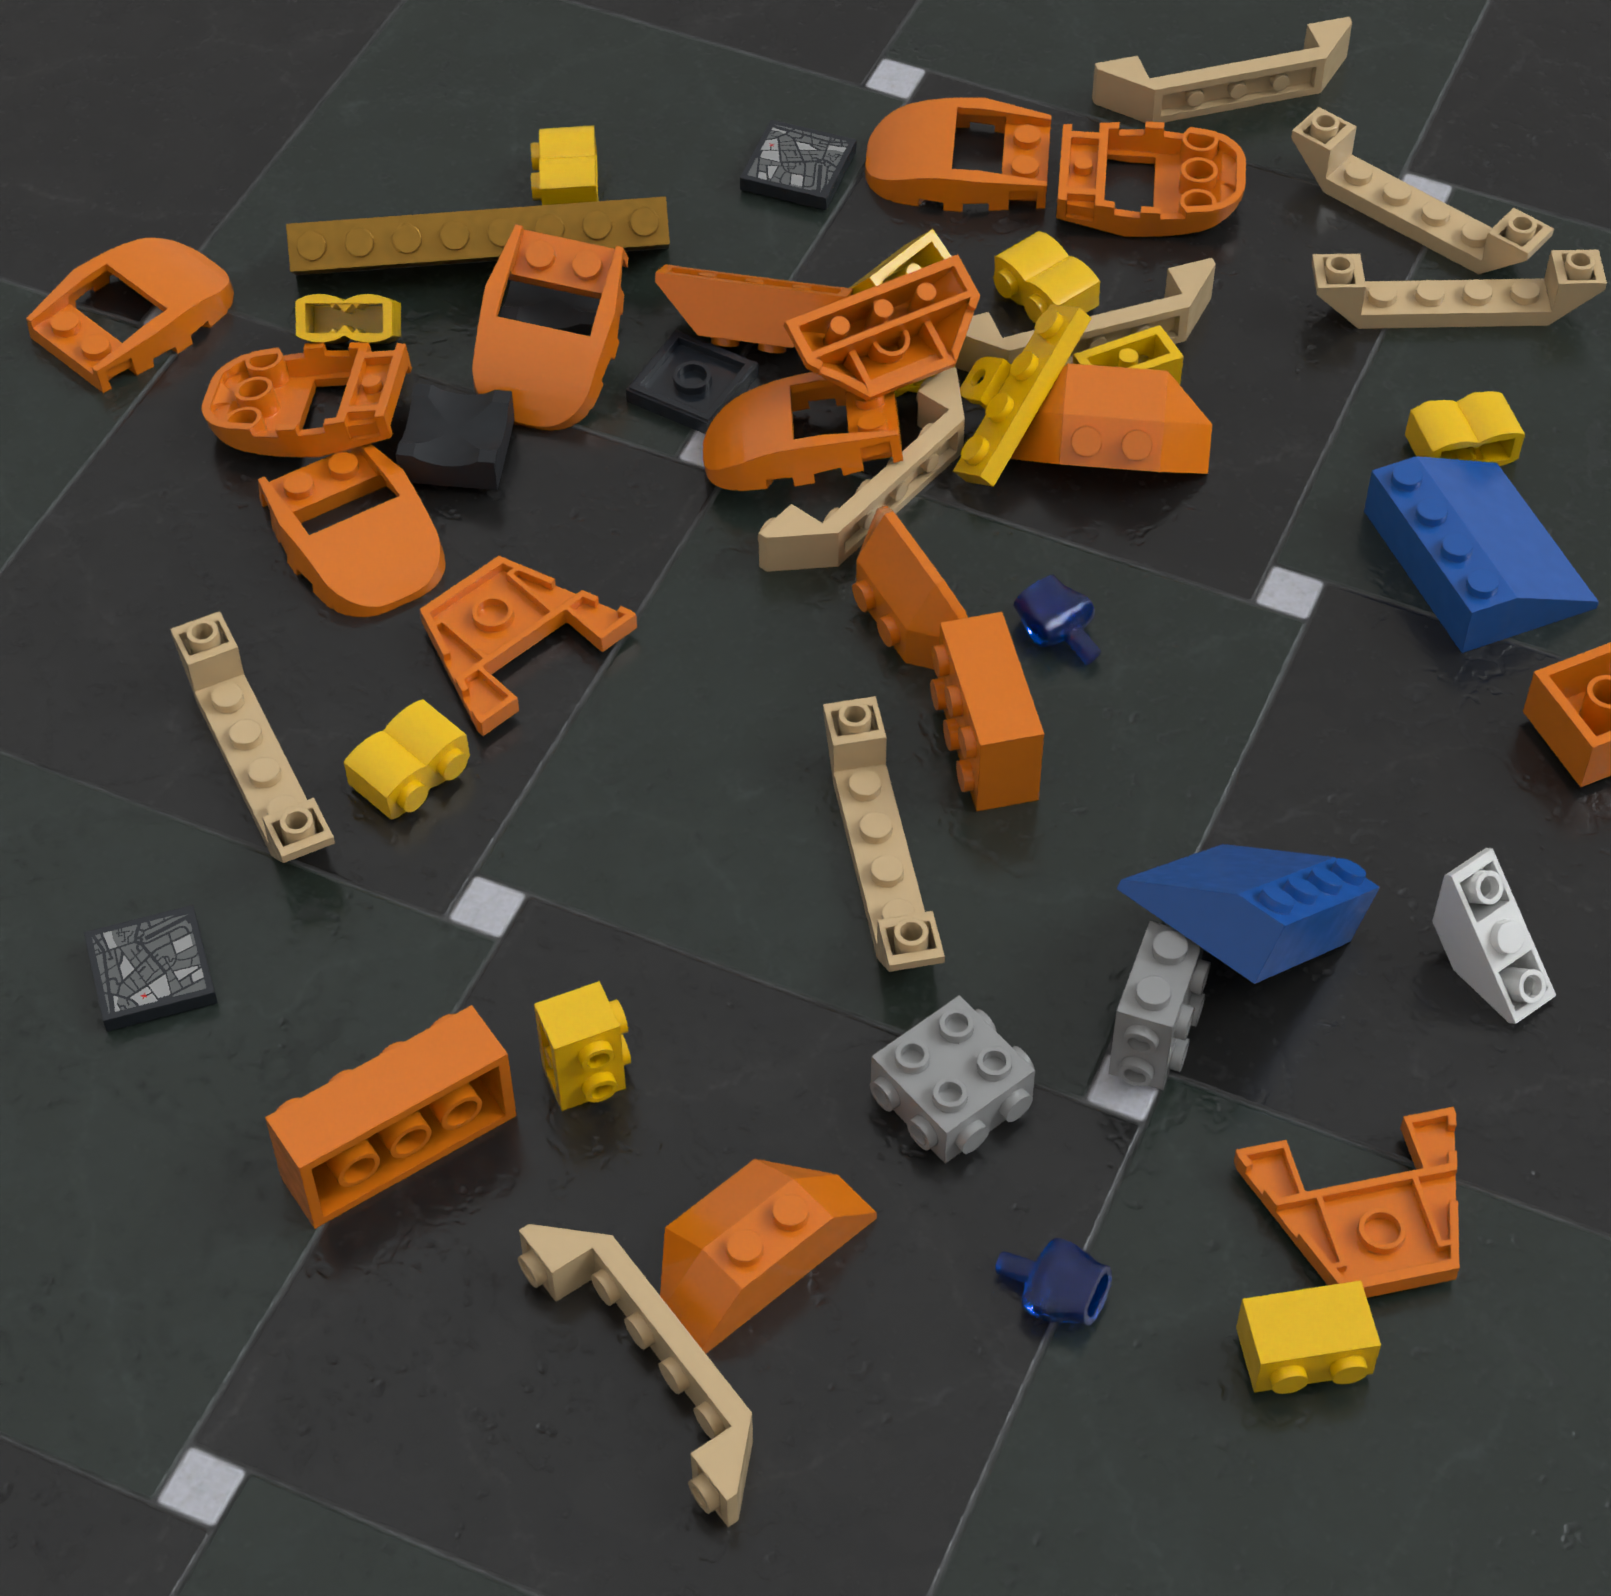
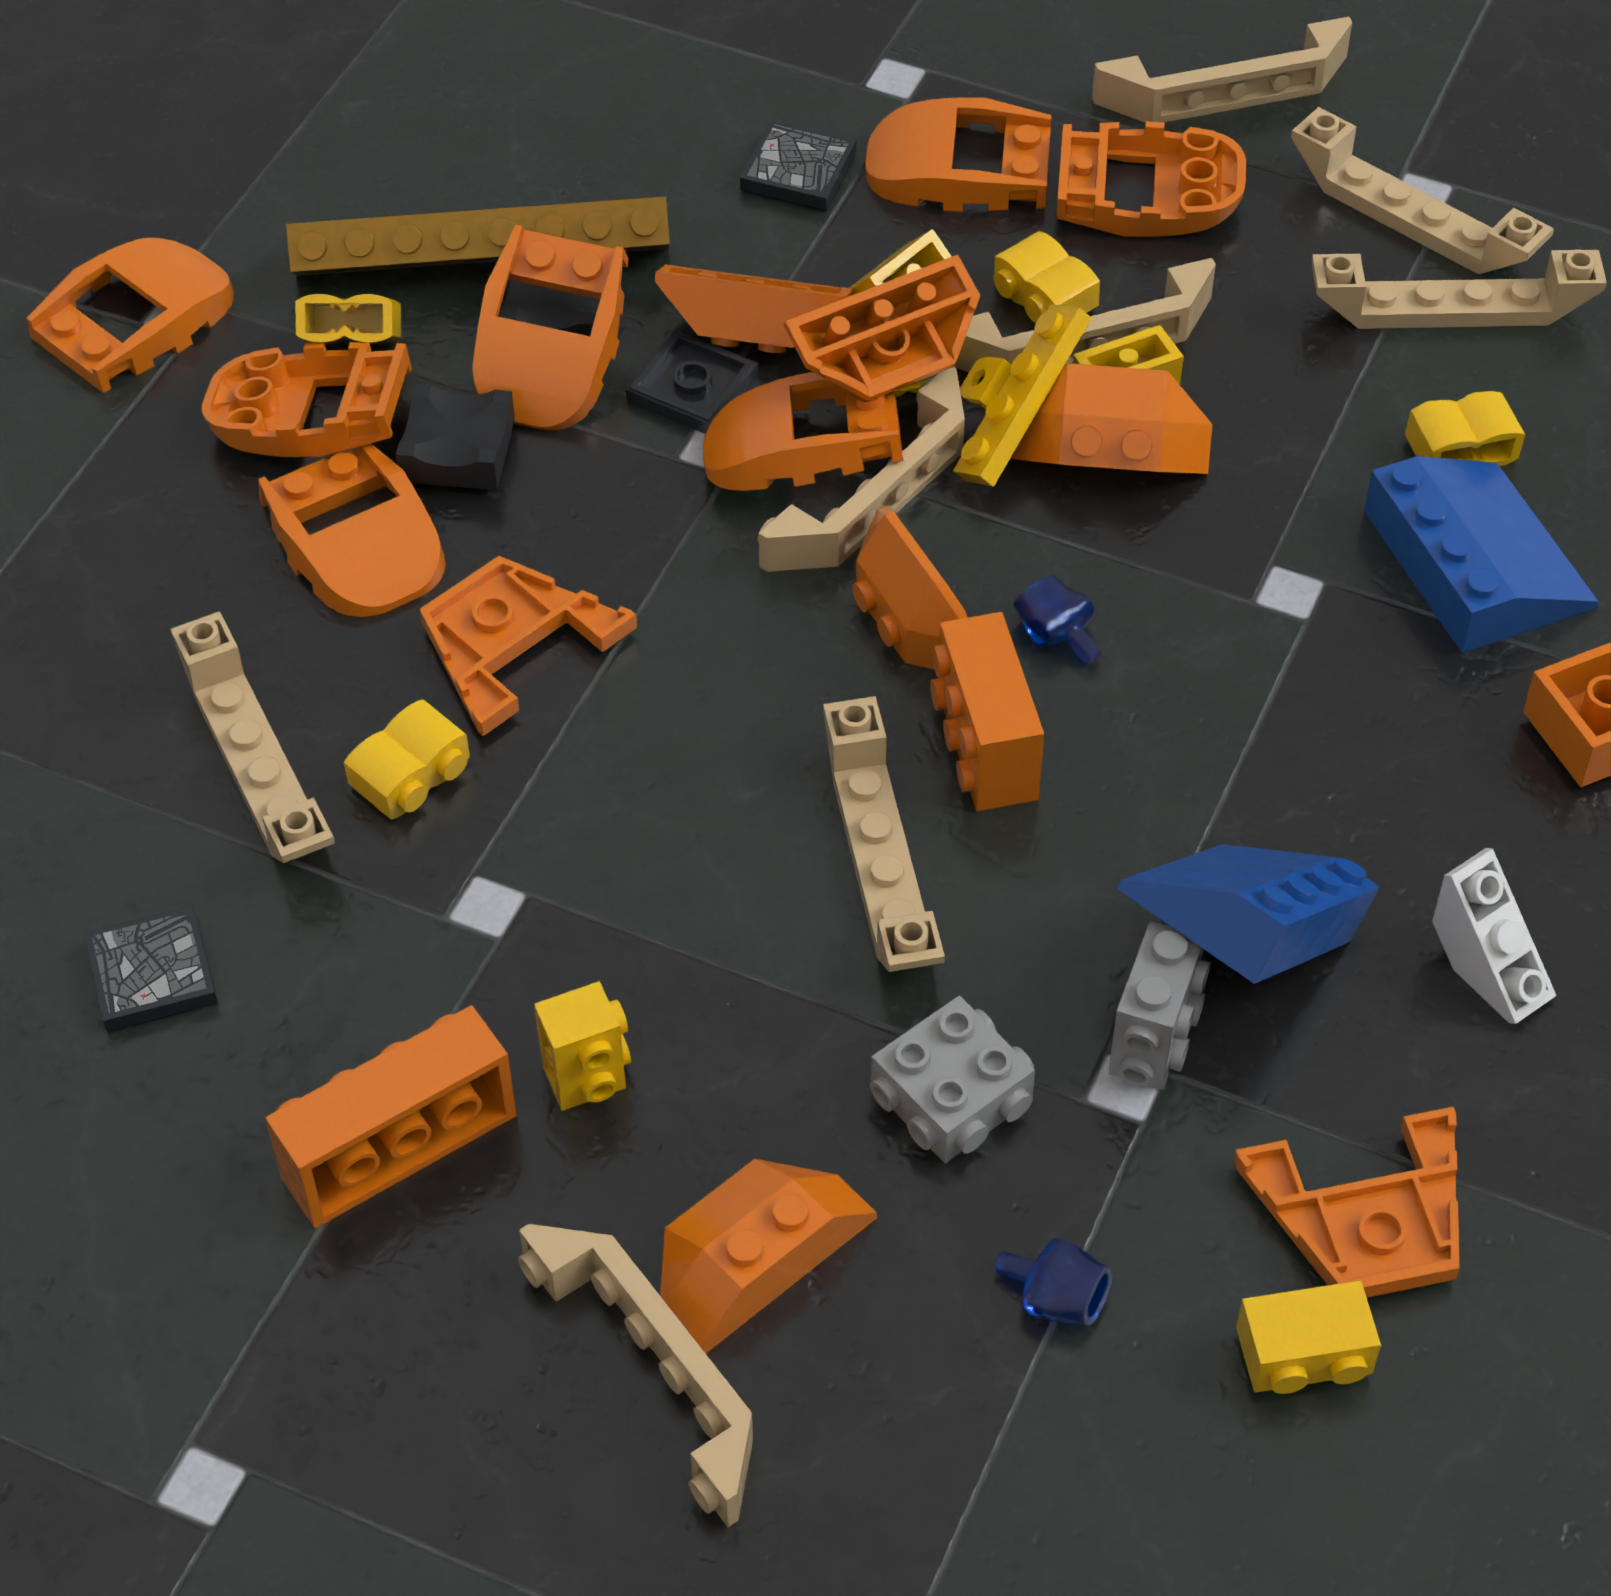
(565, 166): yellow brick -> none

